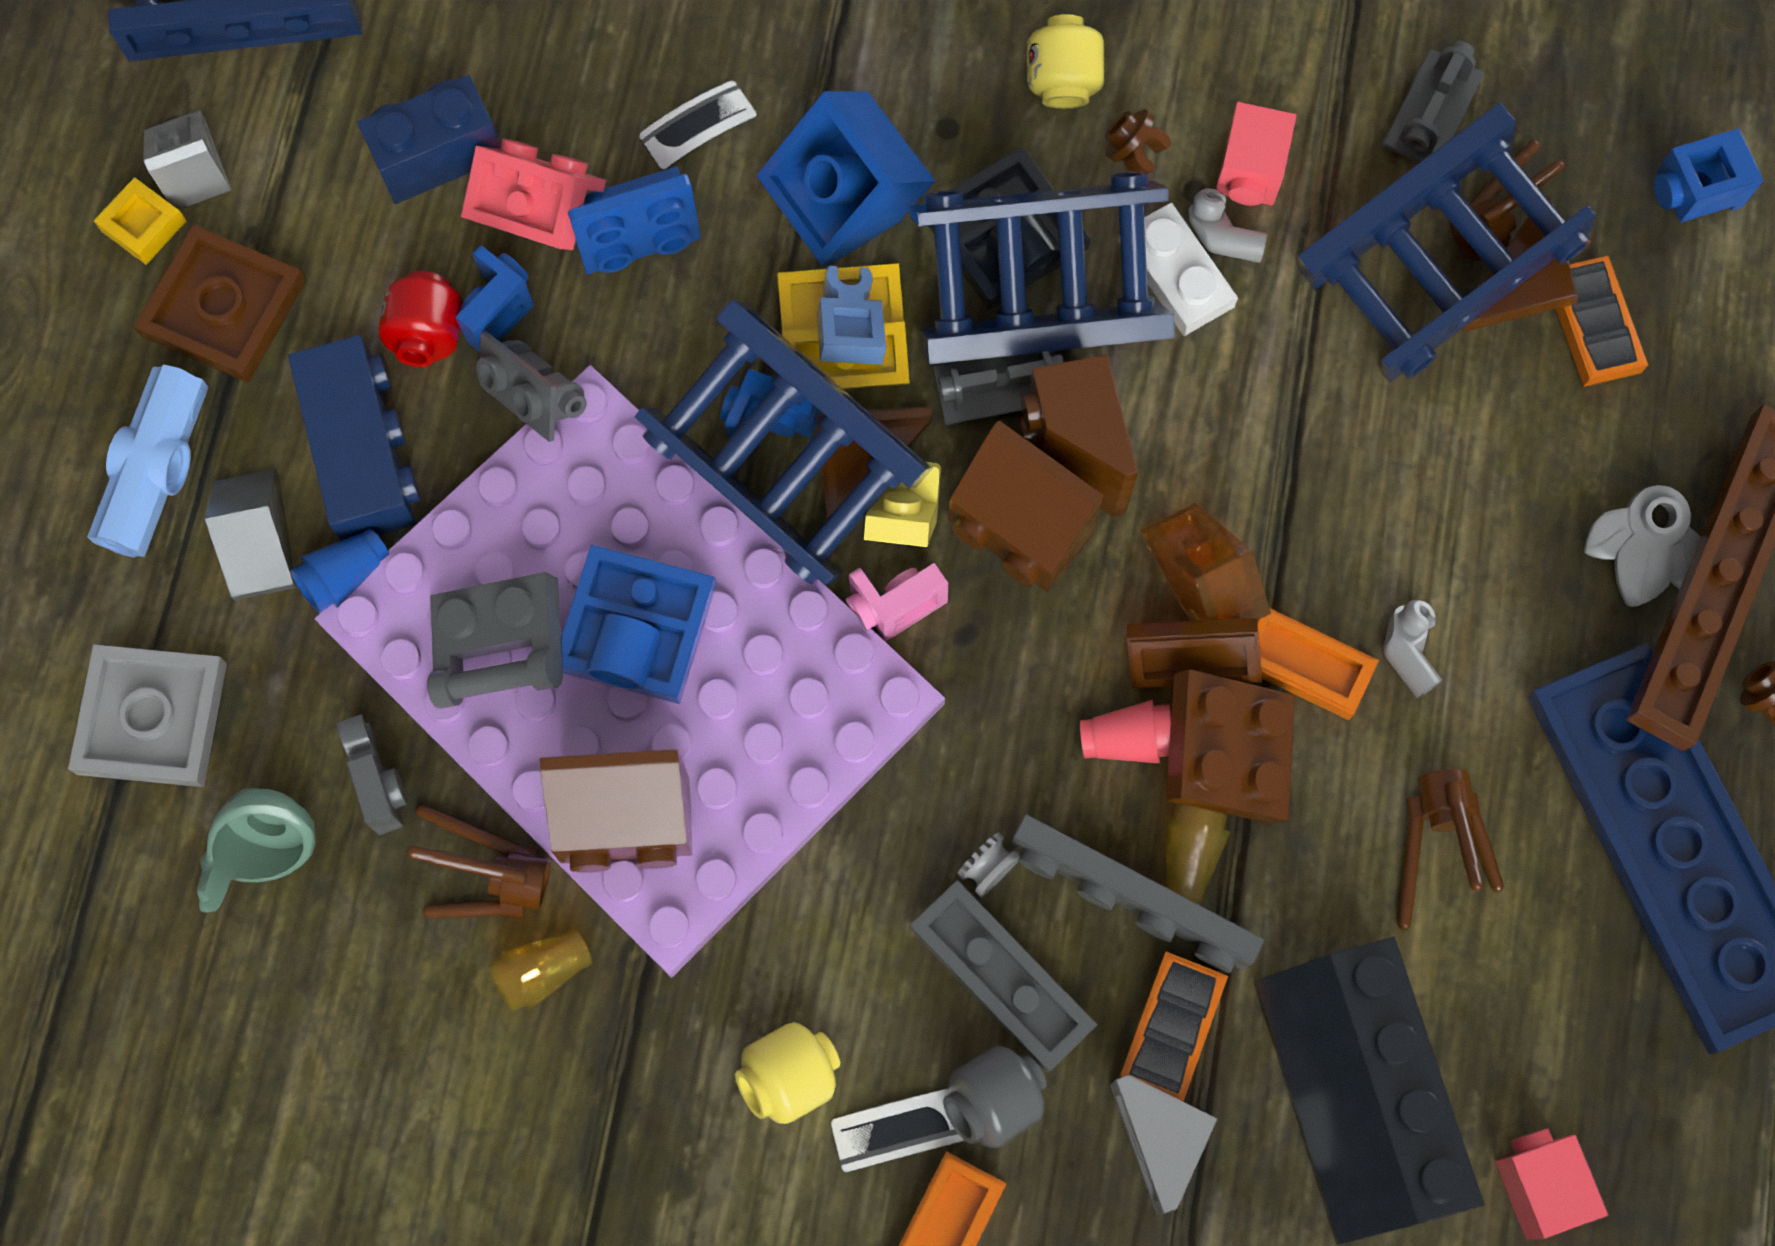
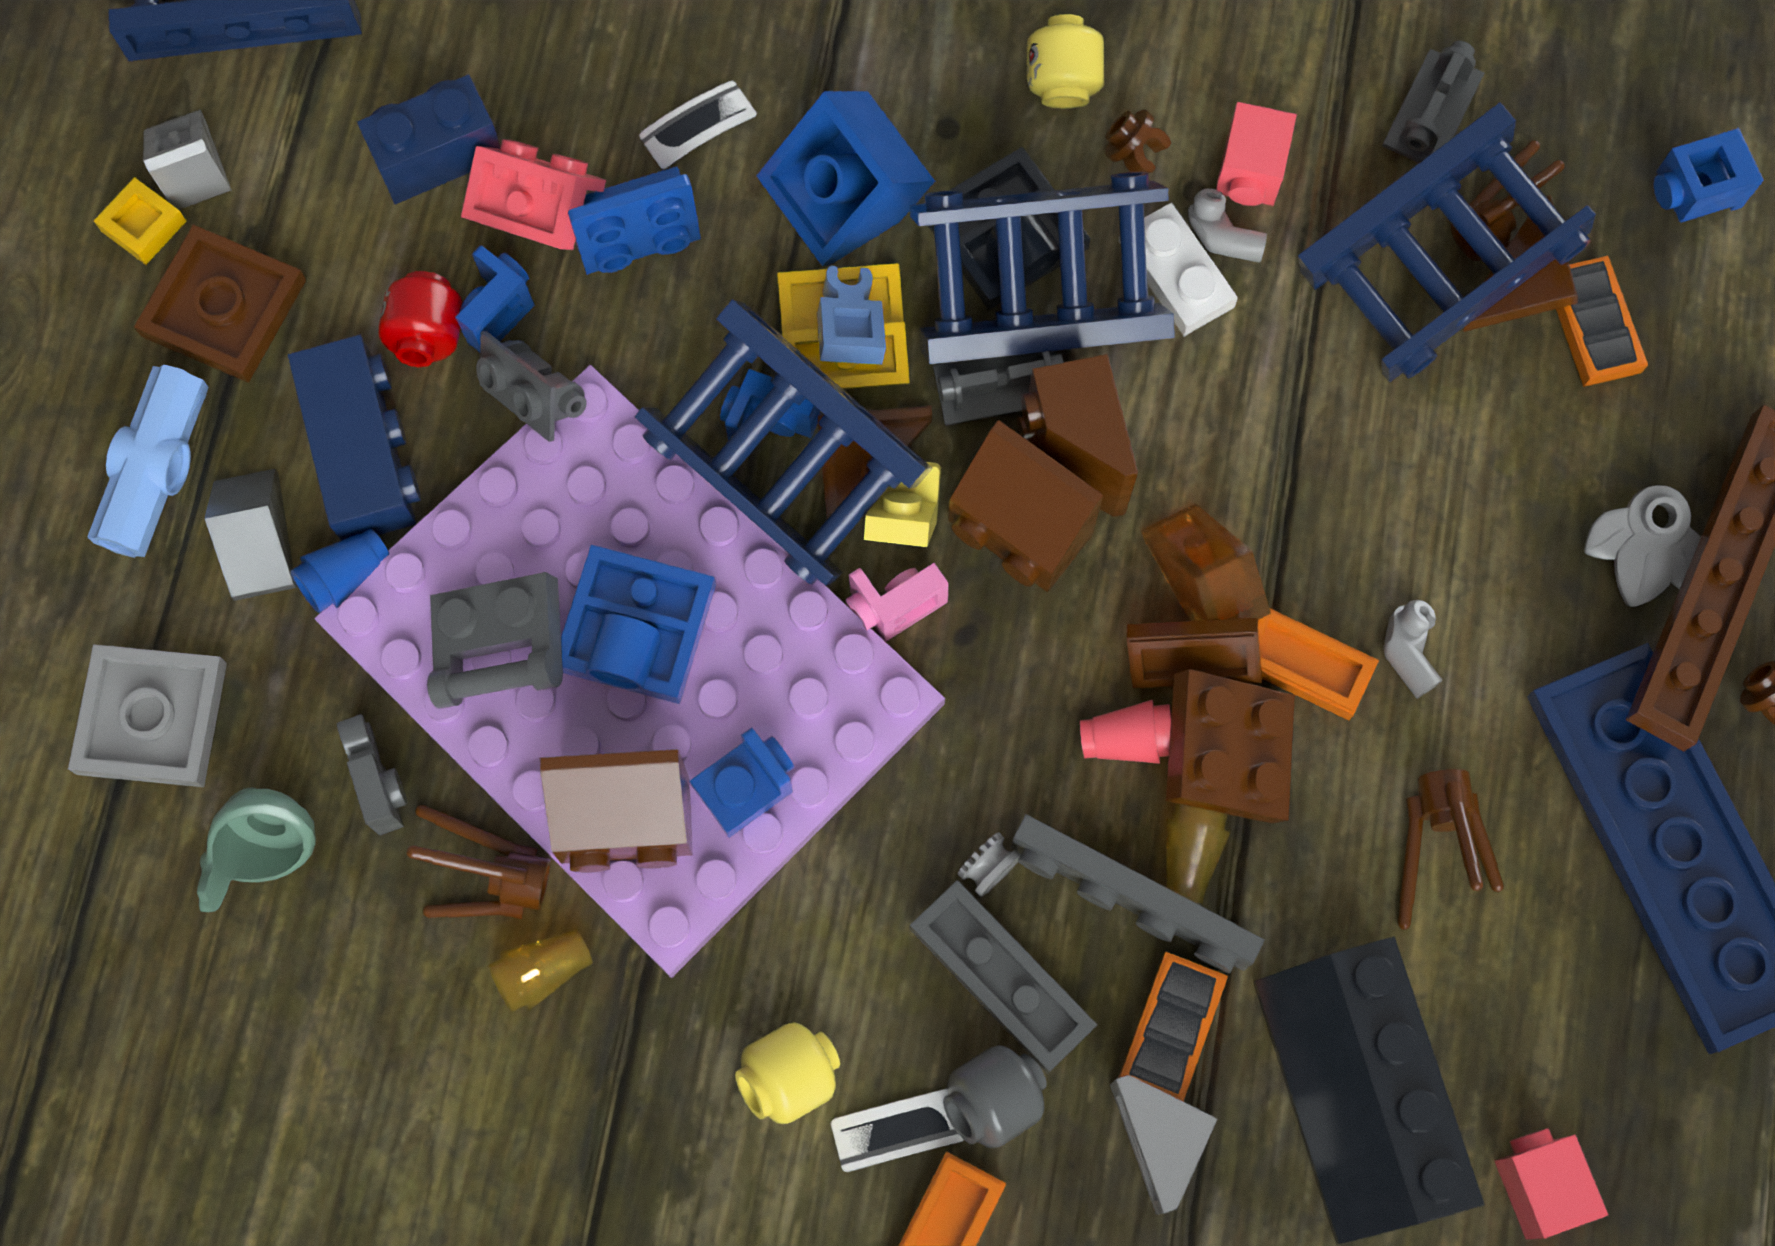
(745, 782): none -> blue bracket

